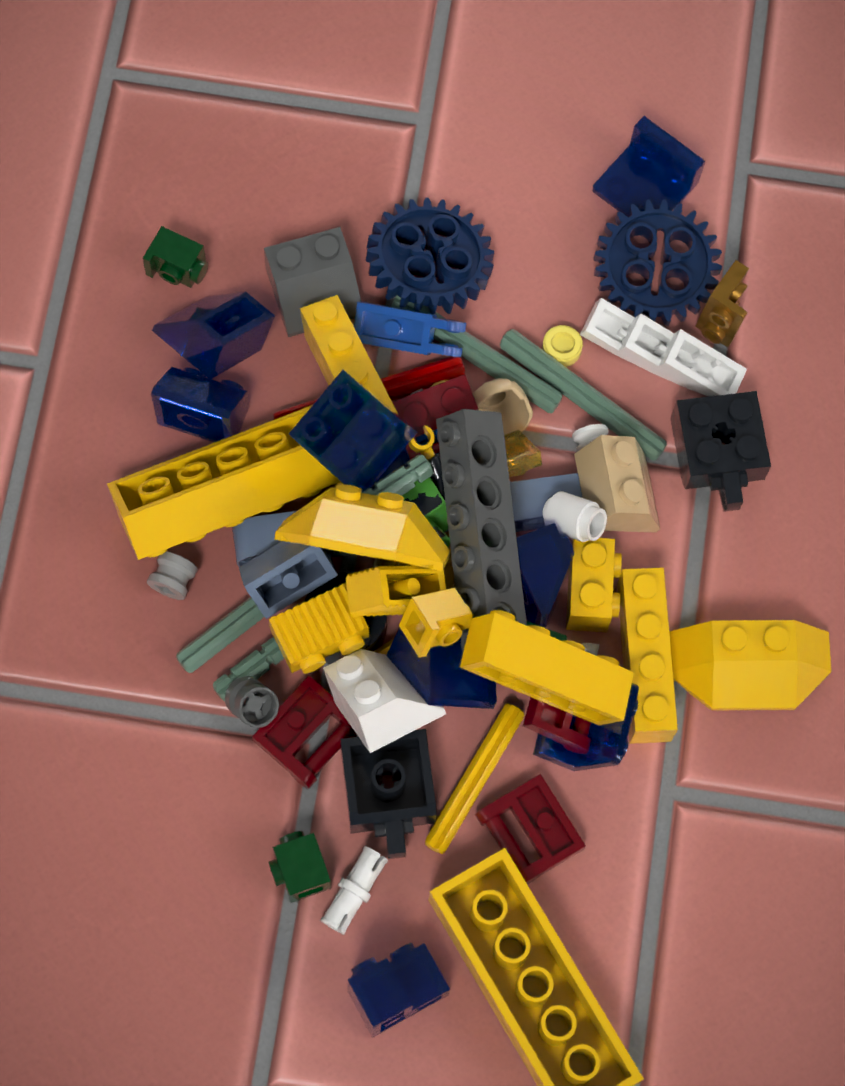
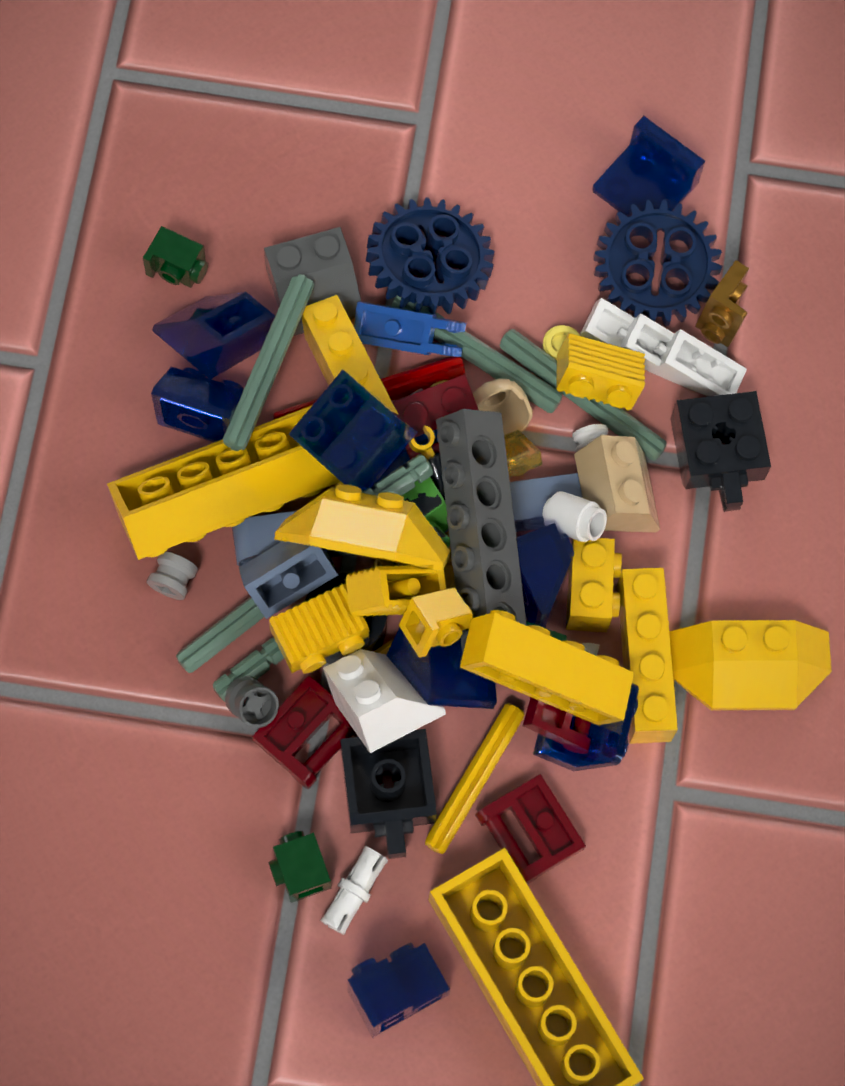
(268, 363): none -> sand green axle
(600, 371): none -> yellow brick

